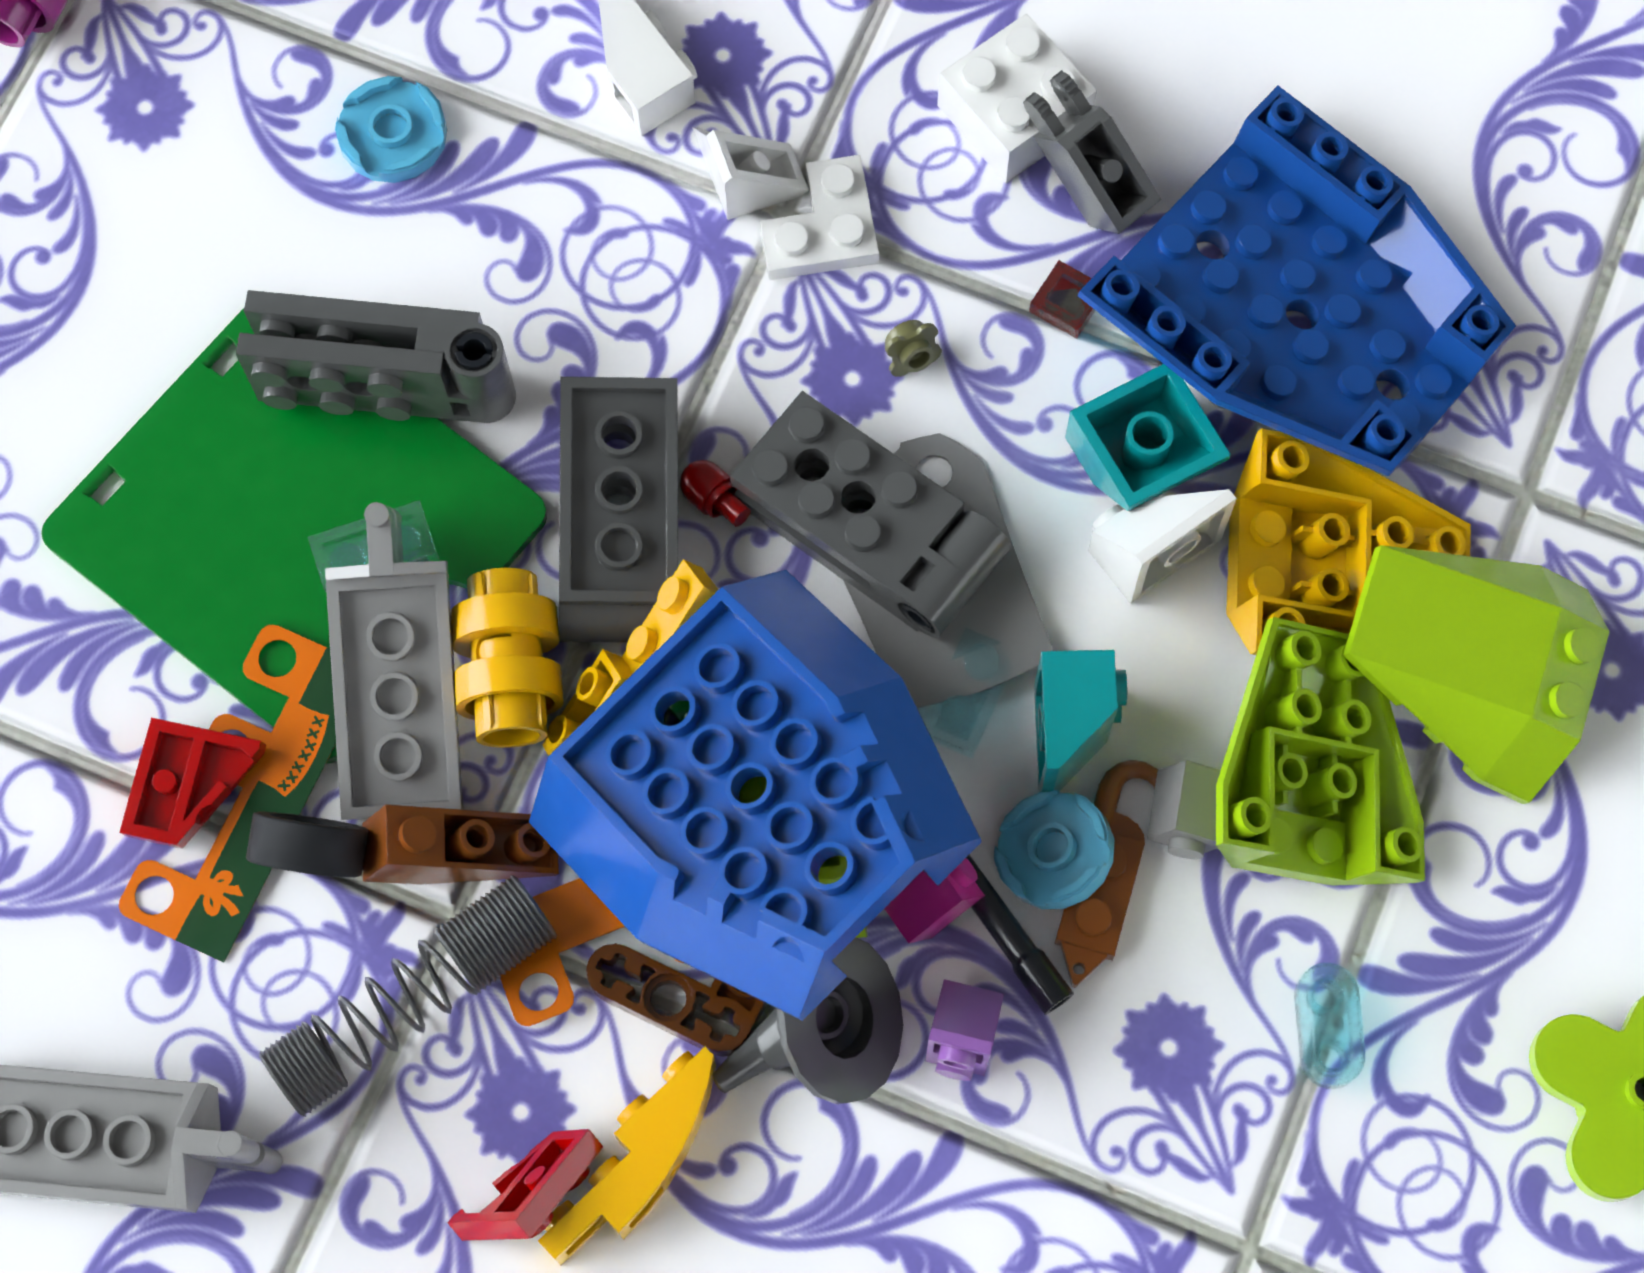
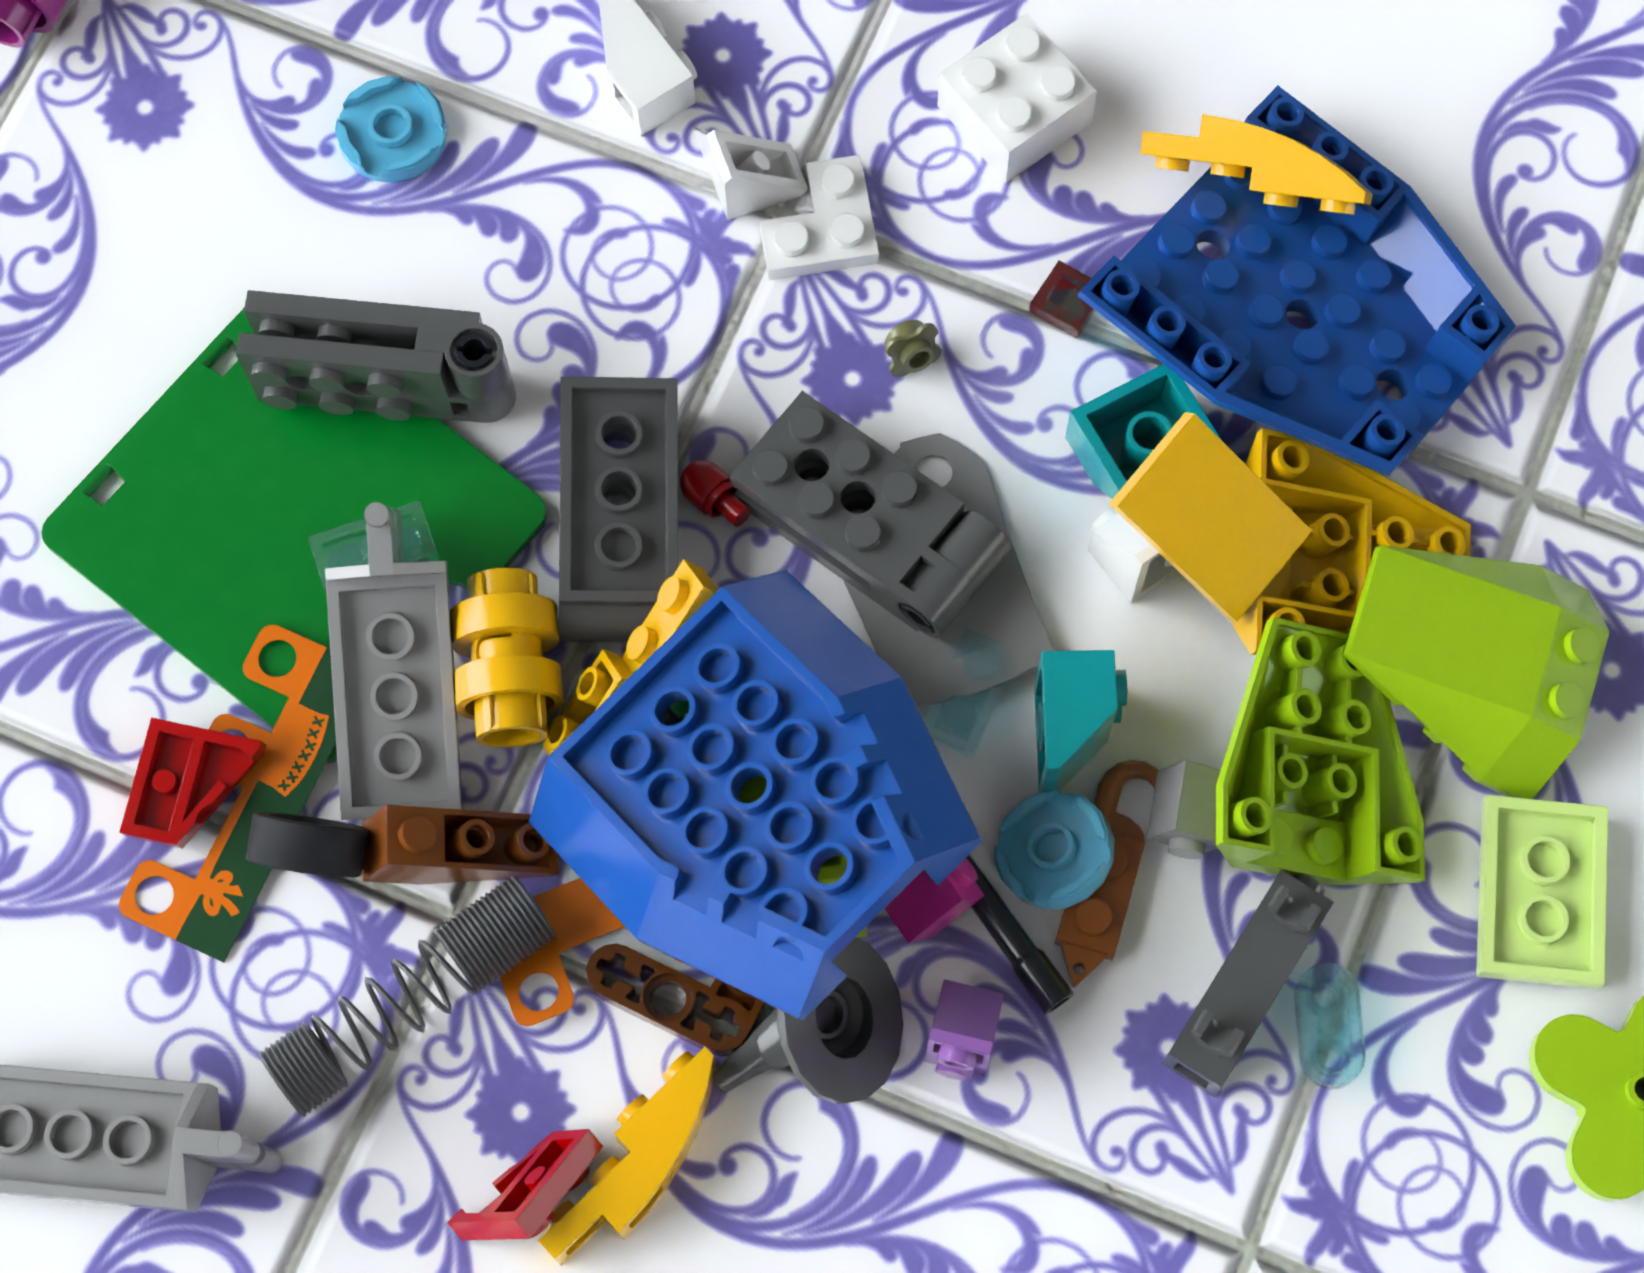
(1091, 158): dark grey hinge -> none
(1210, 516): none -> yellow tile
(1248, 981): none -> dark grey brick
(1279, 164): none -> yellow slope
(1542, 892): none -> yellowish green plate

